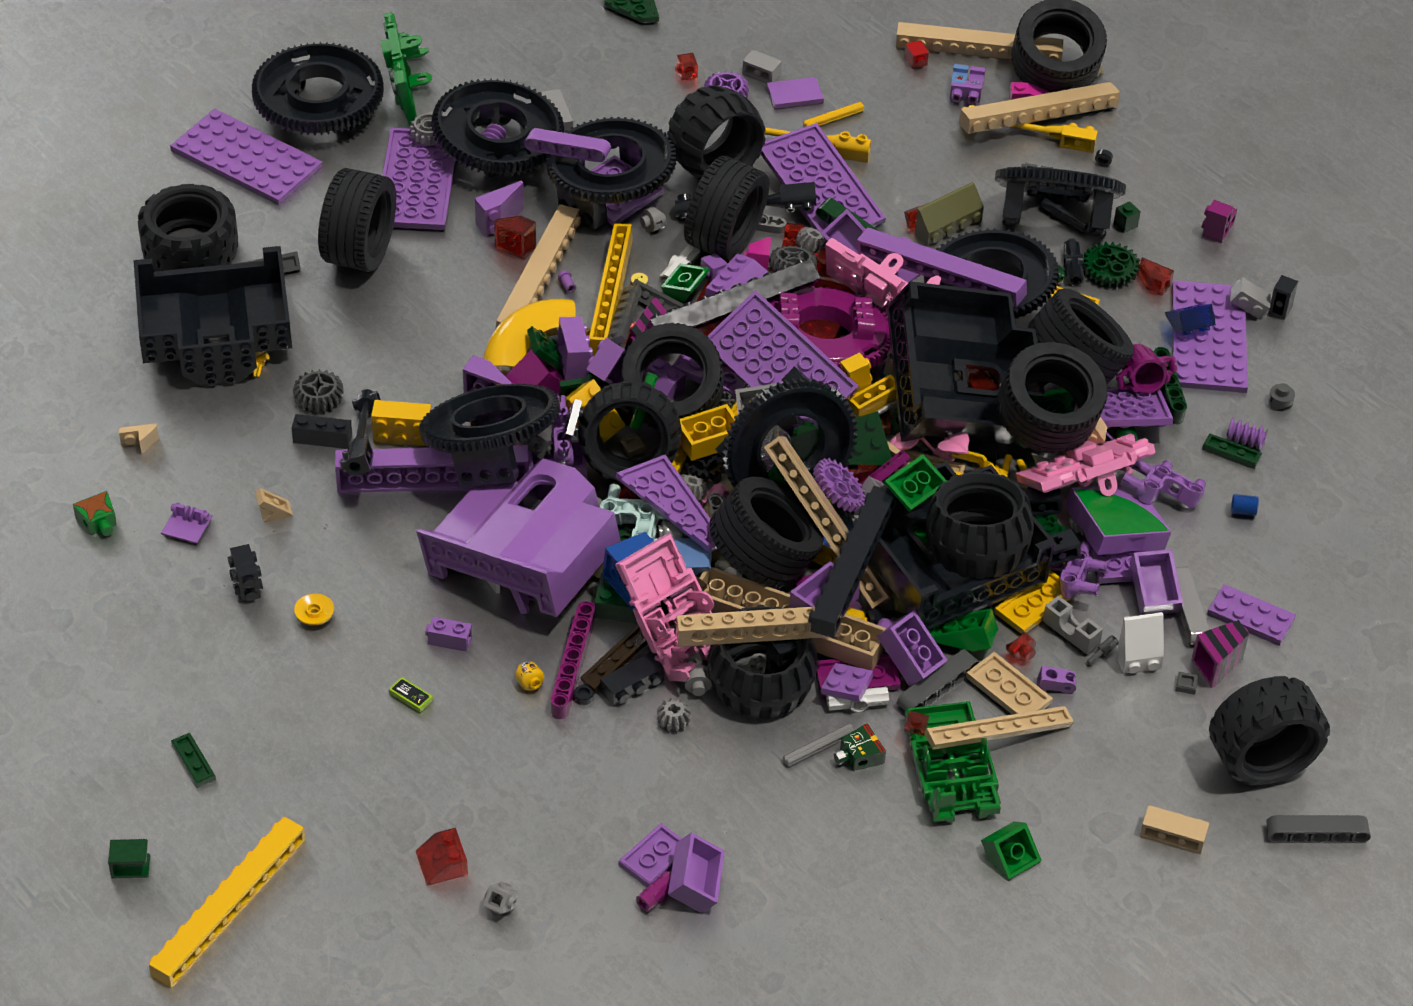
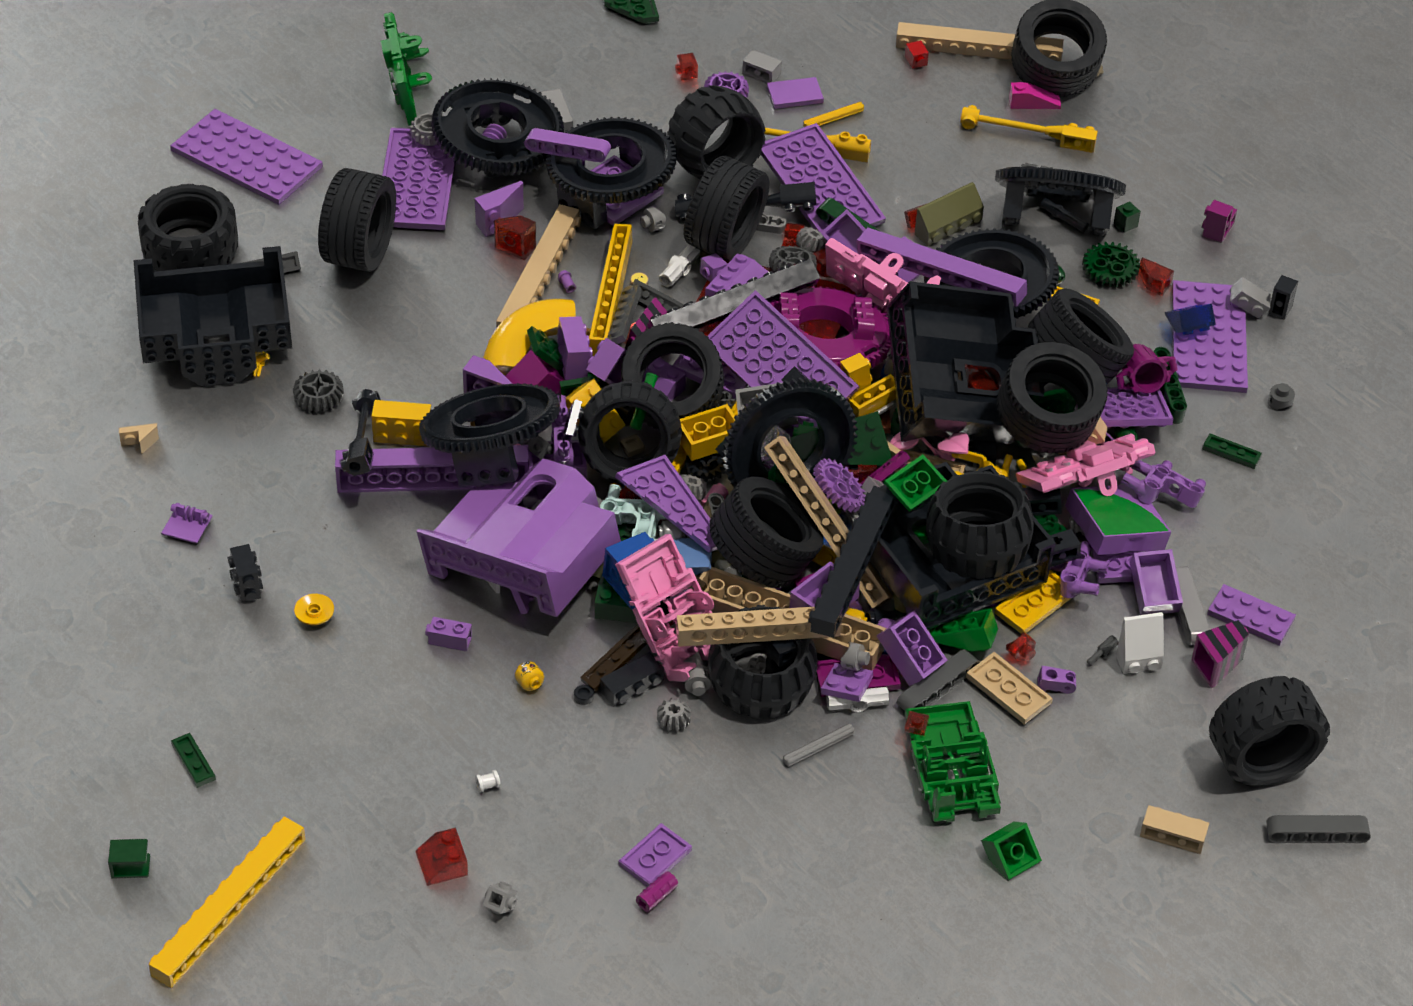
(96, 514): green torso -> none
(272, 505): tan slope -> none
(280, 80): black piece -> none
(321, 431): black brick -> none
(410, 694): tile -> none
(487, 781): none -> white bush
(572, 660): magenta beam -> none
(683, 281): green slope -> none
(696, 872): medium lavender piece -> none
(760, 251): dark pink slope -> none
(855, 657): none -> light grey piece
(861, 749): dark green torso -> none
(965, 89): medium lavender hips -> none
(998, 727): tan plate -> none
(1039, 107): tan brick -> none
(1060, 617): light grey arch -> none
(1073, 262): black piece -> none
(1103, 157): black tile -> none
(1186, 683): dark grey tile -> none
(1244, 505): blue piece -> none
(1247, 434): medium lavender piece -> none

